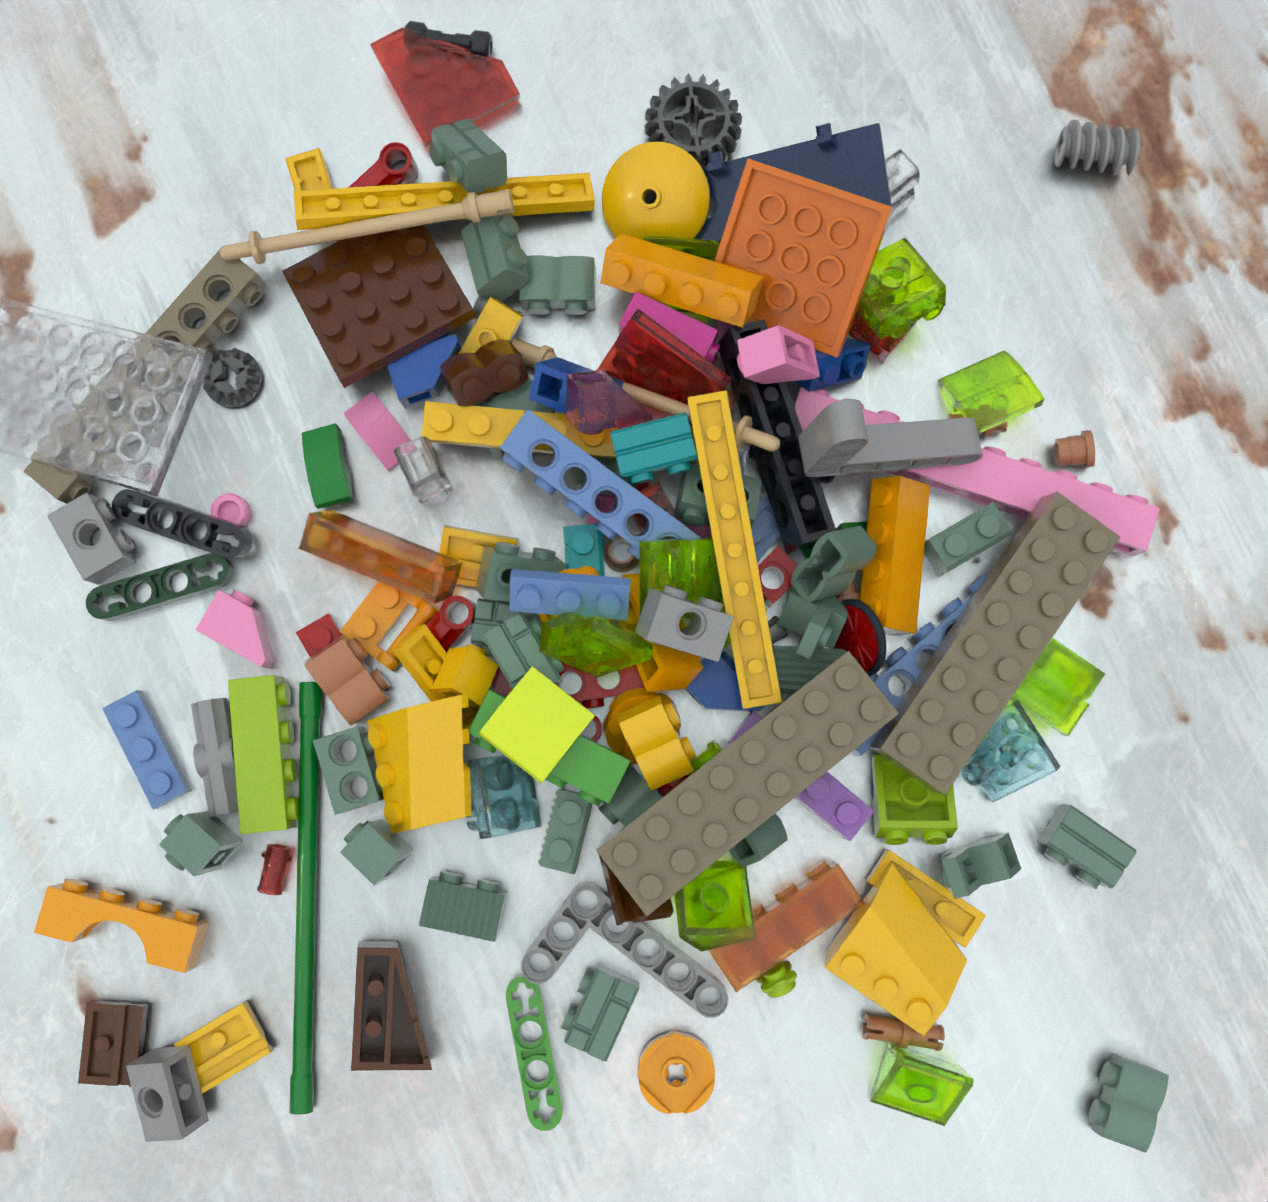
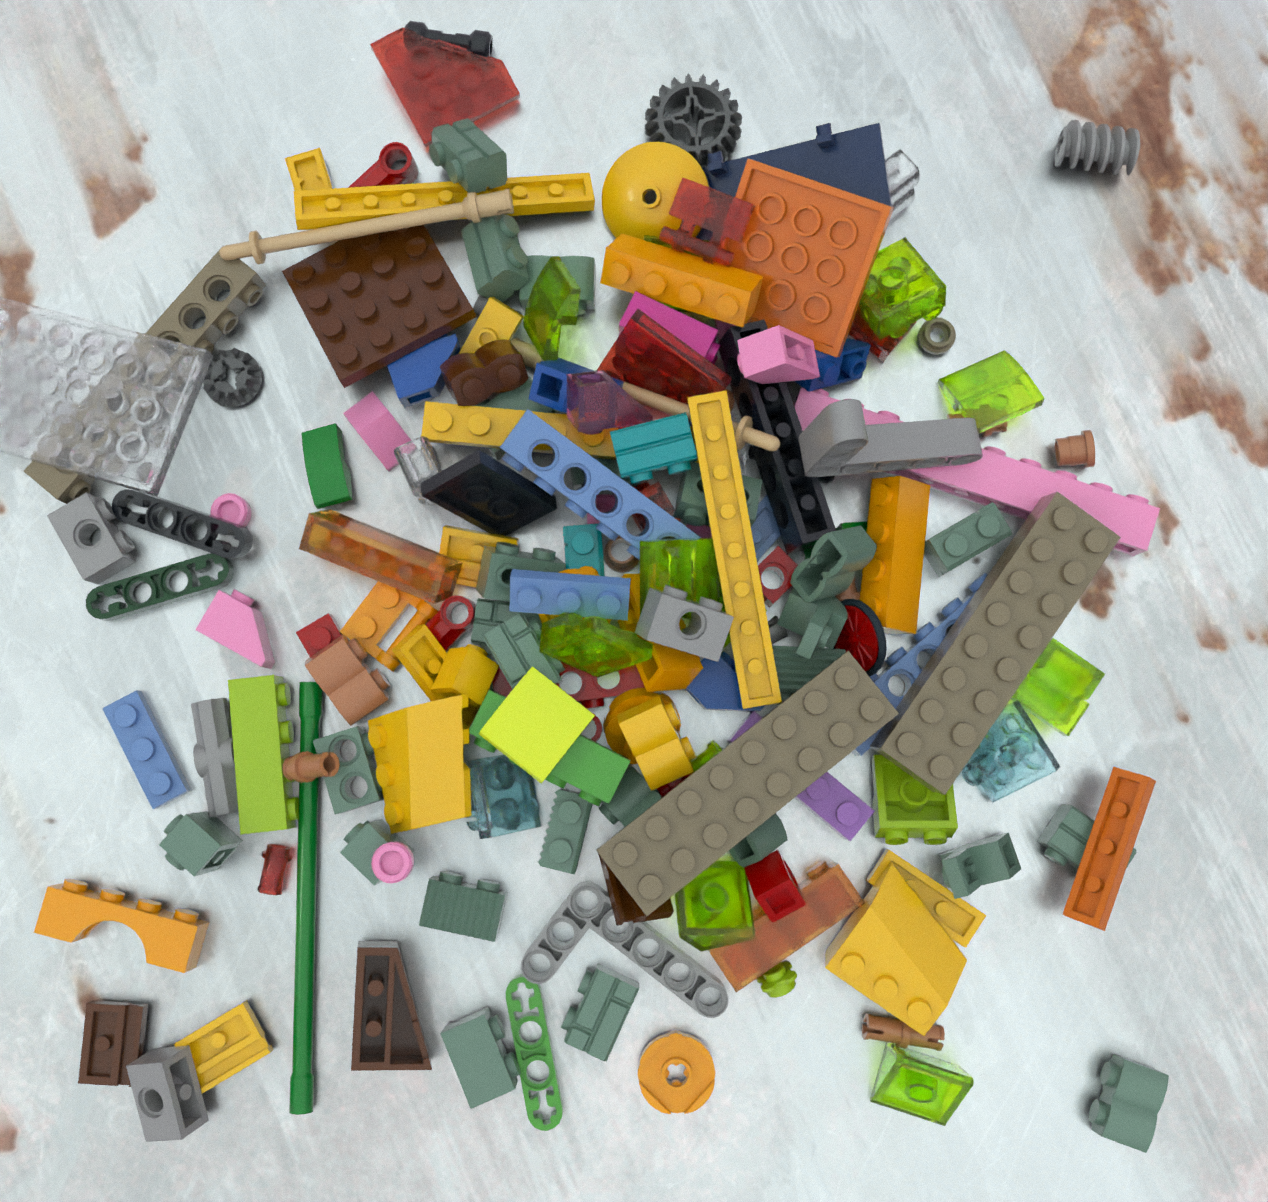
(307, 766): none -> nougat pin
(392, 862): none -> bright pink tile
(481, 1057): none -> sand green brick
(488, 494): none -> black plate
(550, 305): none -> clear neon green slope
(709, 210): none -> clear red plate
(775, 886): none -> red brick
(942, 327): none -> dark tan plate
(1109, 848): none -> orange plate

